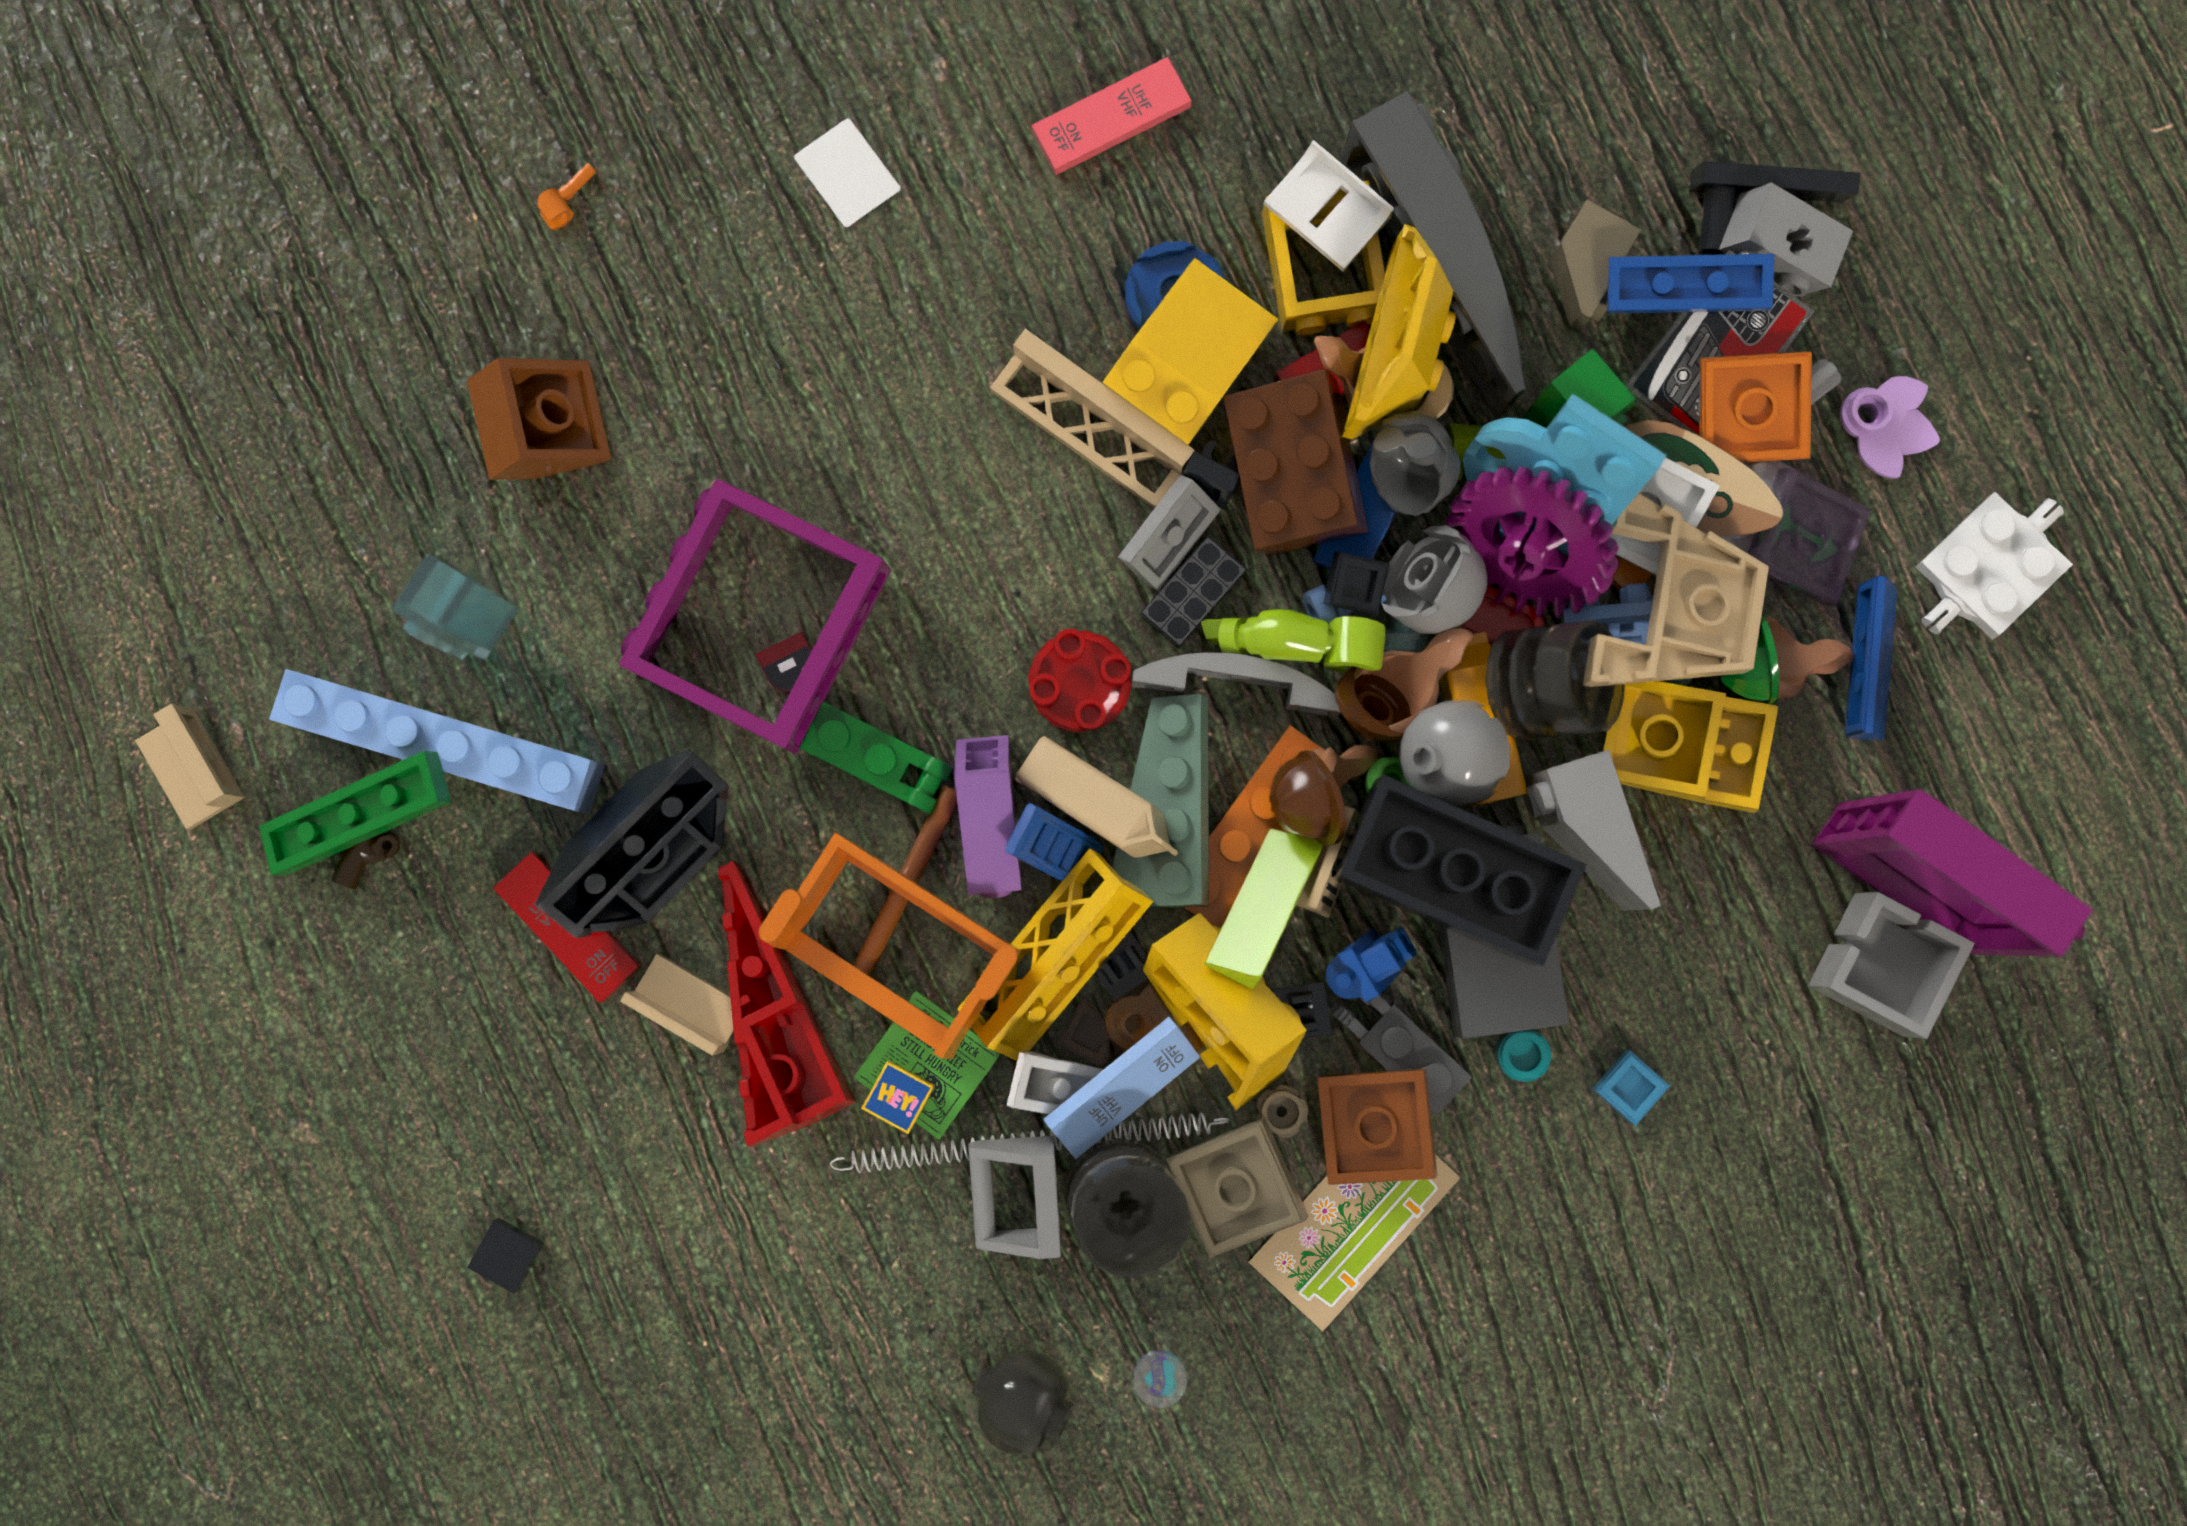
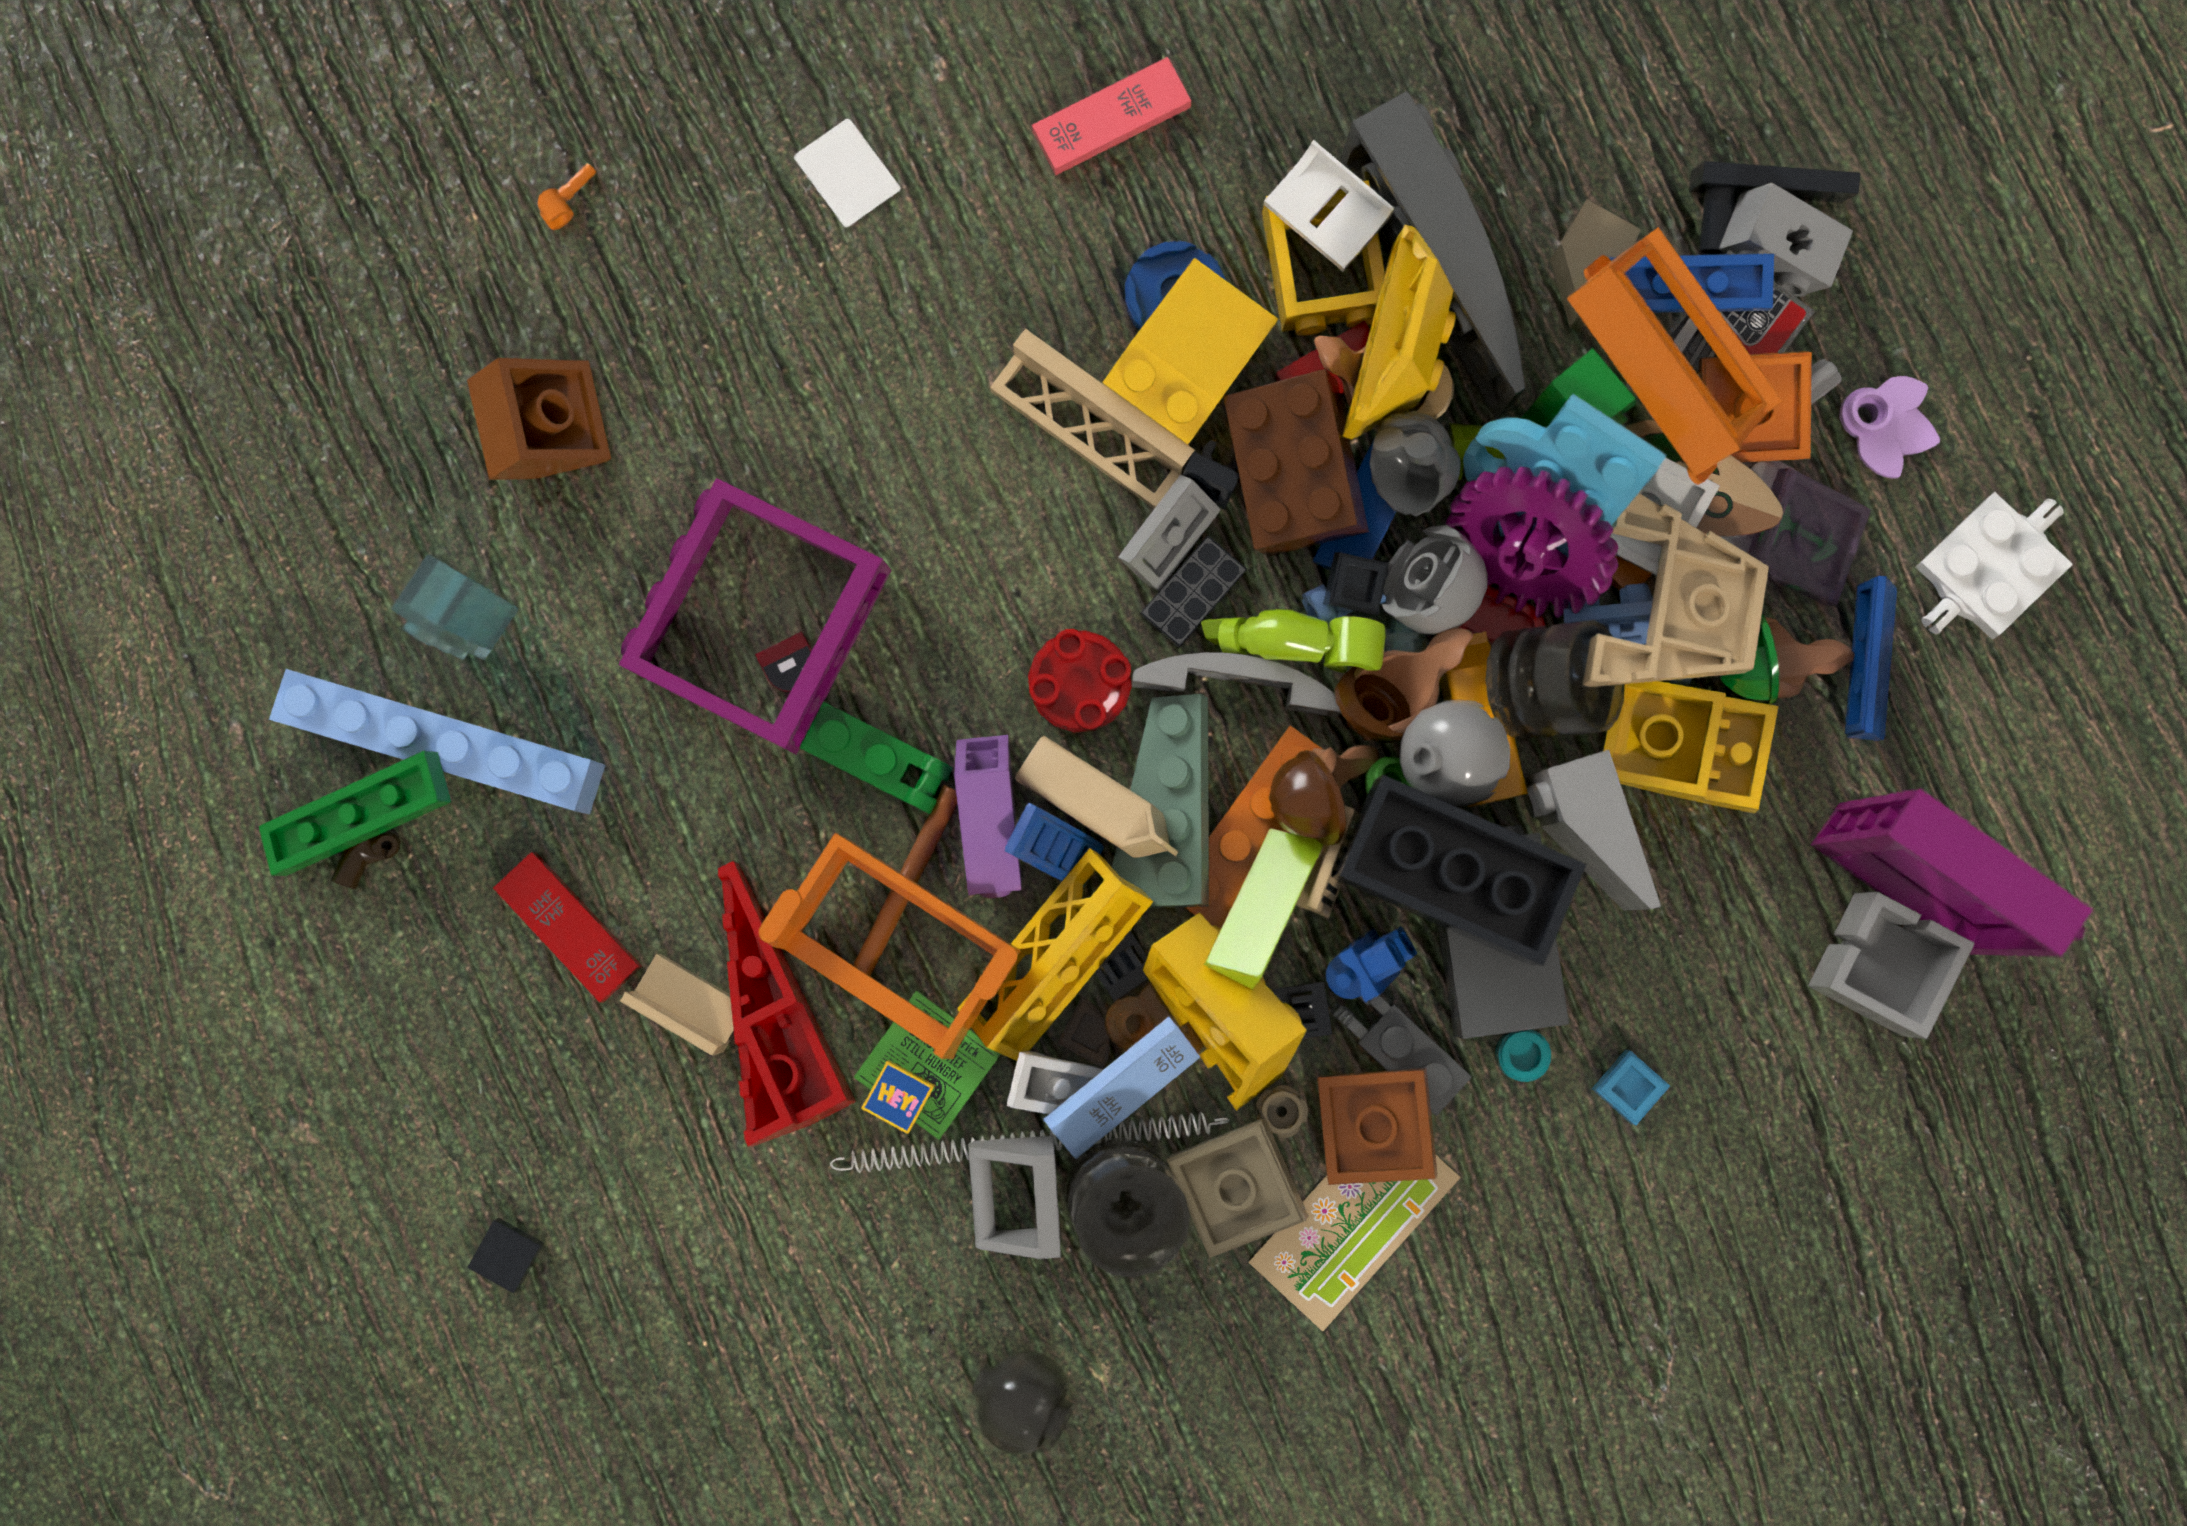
(188, 766): tan panel -> none
(638, 848): black wedge -> none
(1160, 1378): clear tile -> none
(1656, 365): none -> orange piece

